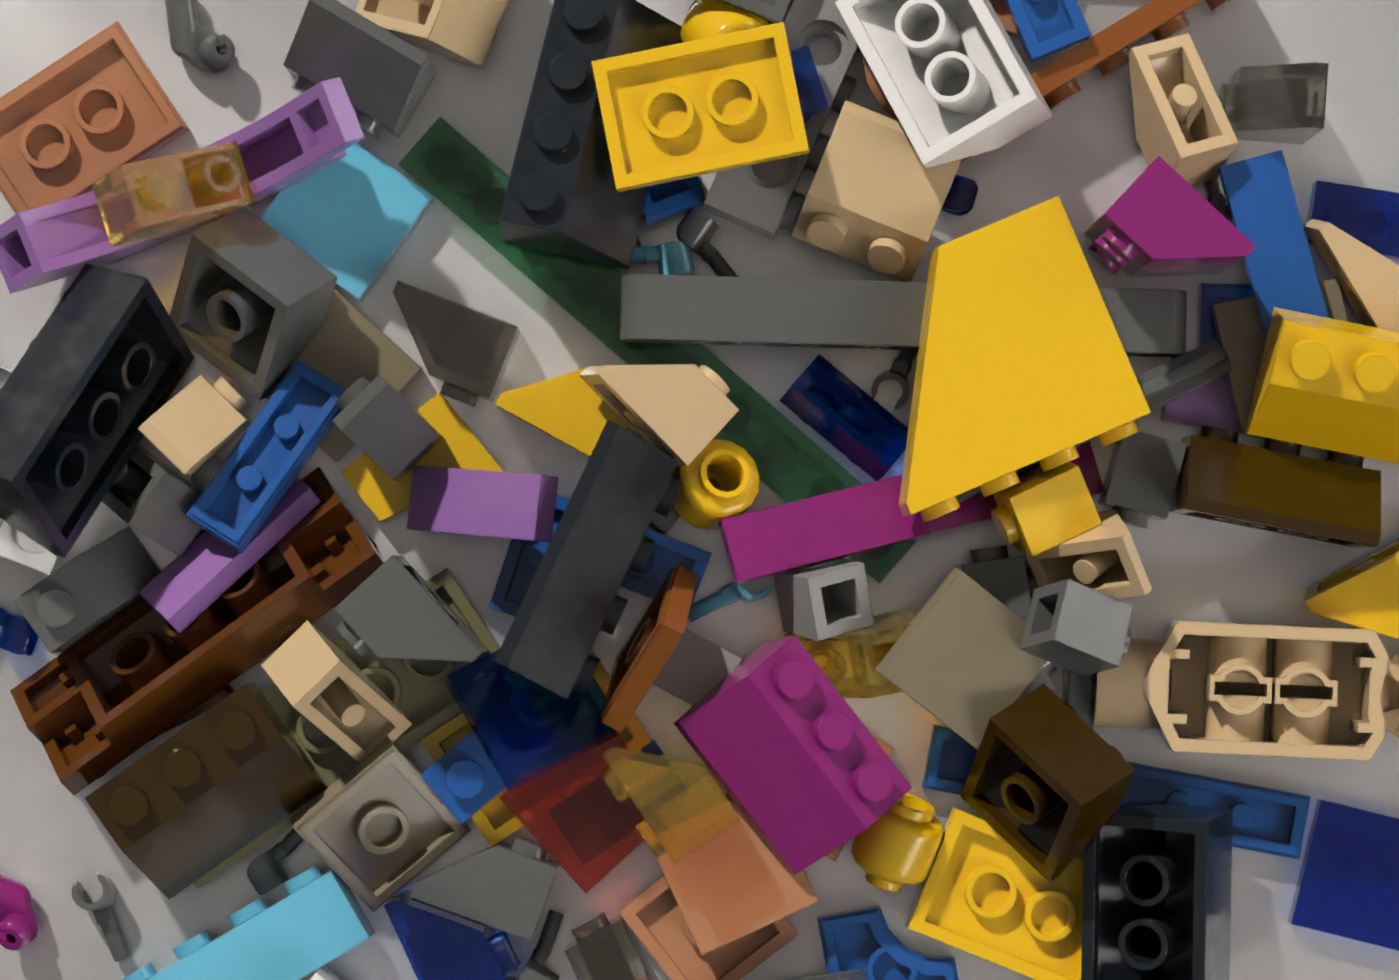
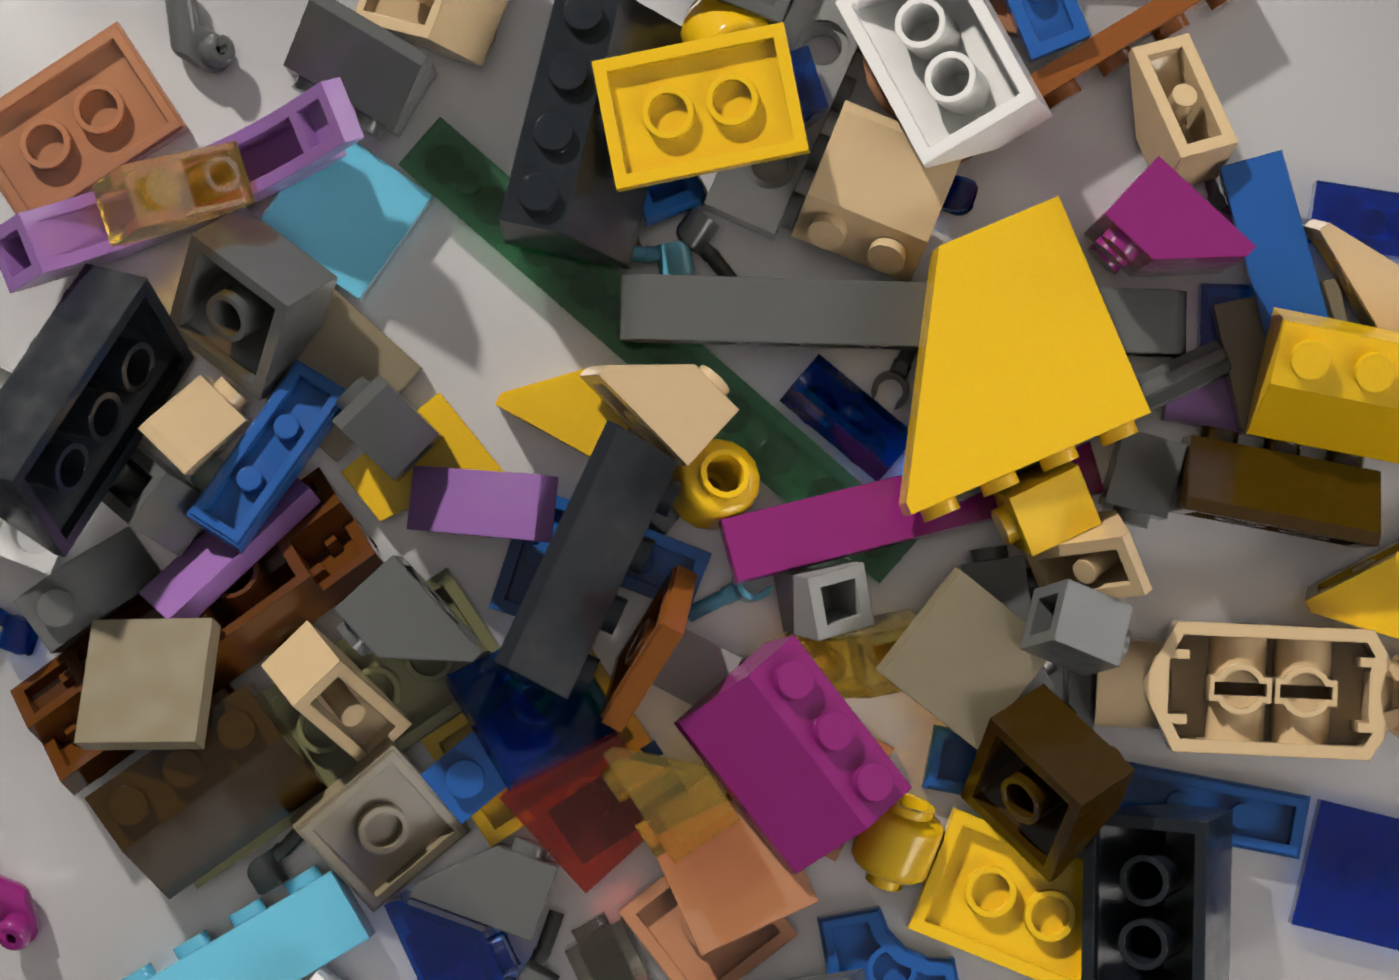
(103, 914): dark grey hand -> none
(147, 684): none -> dark tan tile
(457, 343): clear smoke slope -> none
(1276, 102): clear smoke slope -> none

